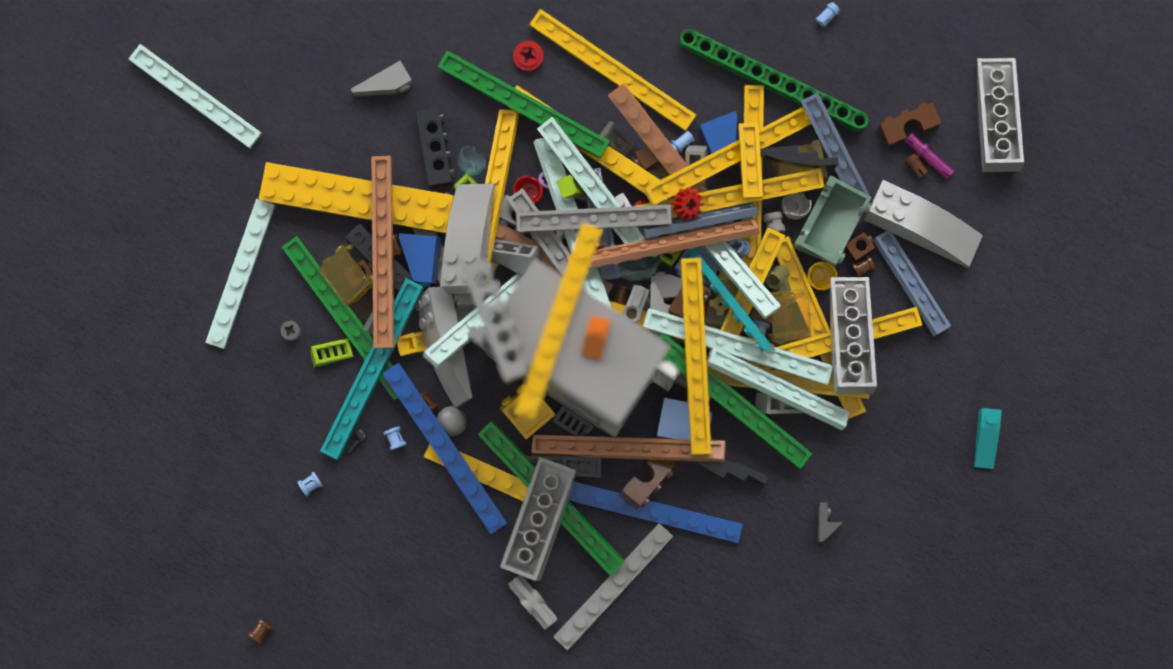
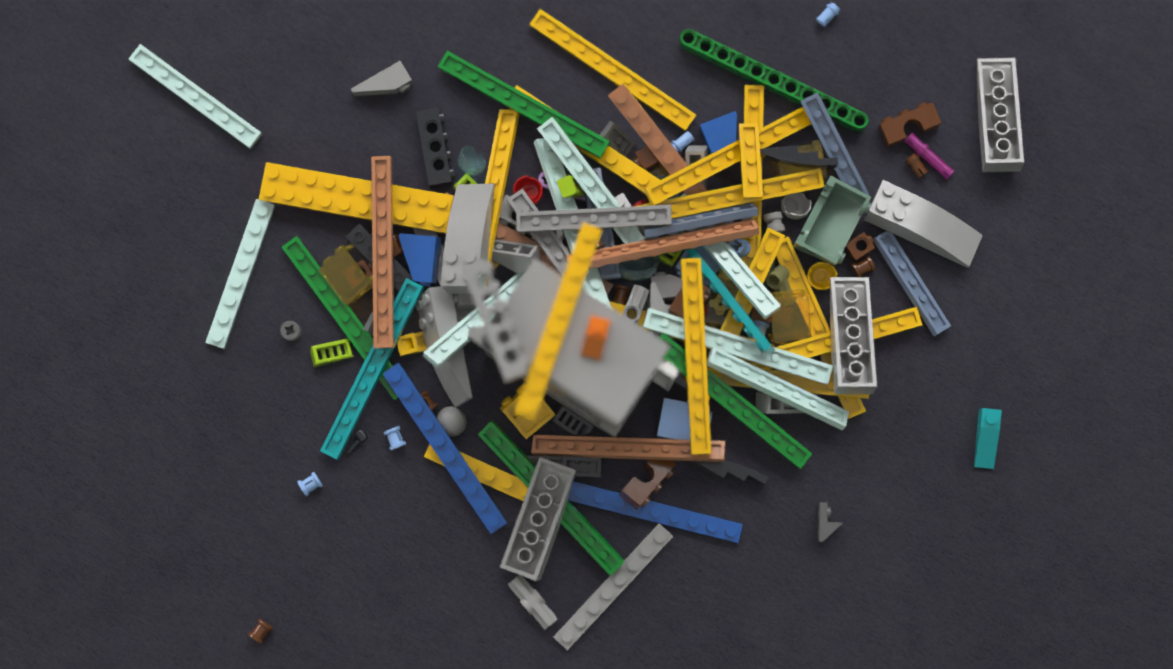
(524, 48): red gear -> none
(687, 196): red gear -> none

